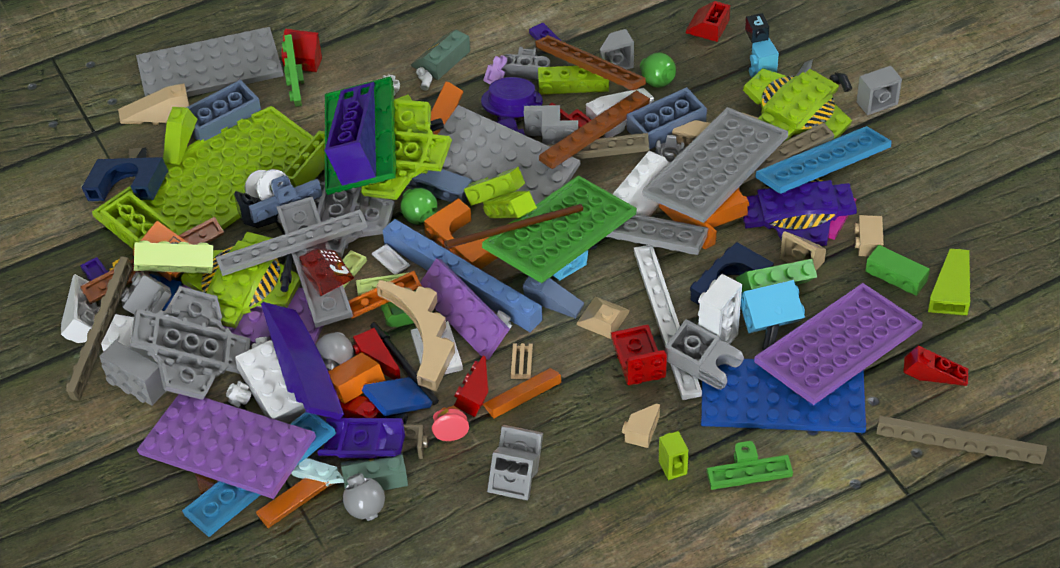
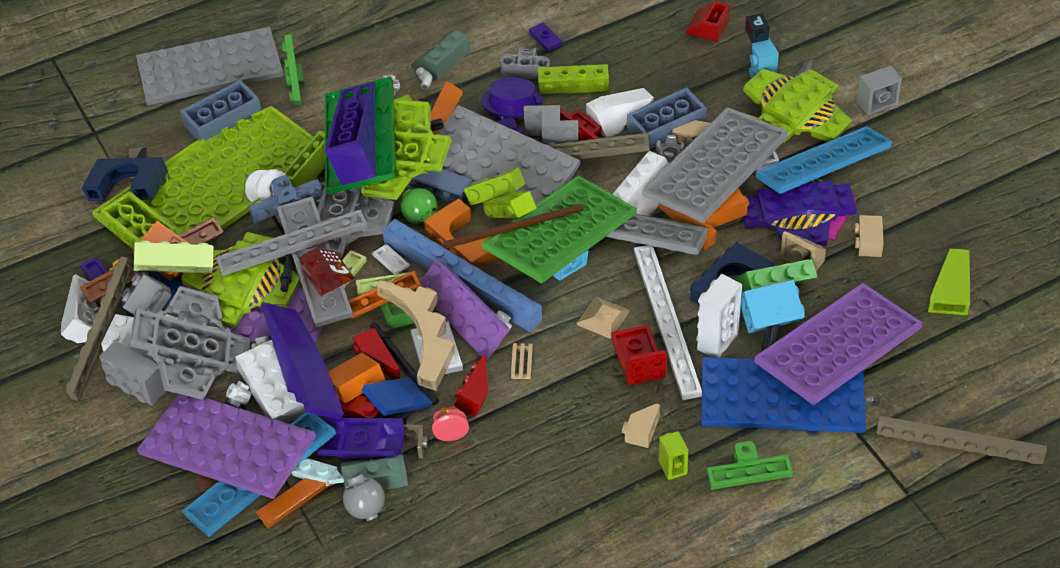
(155, 107): tan wedge -> none
(178, 133): lime slope -> none
(243, 202): black slope -> none
(306, 49): red slope -> none
(334, 349): light grey brick -> none
(494, 71): lavender plate -> none
(515, 462): light grey bracket -> none
(522, 392): orange slope -> none
(552, 296): sand blue slope -> none
(591, 63): dark orange plate -> none
(593, 130): dark orange plate -> none
(619, 49): light grey slope -> none
(658, 69): bright green brick -> none
(700, 353): light grey brick -> none
(796, 145): dark tan plate -> none
(842, 79): black arm -> none
(897, 270): bright green brick -> none
(934, 368): red slope -> none

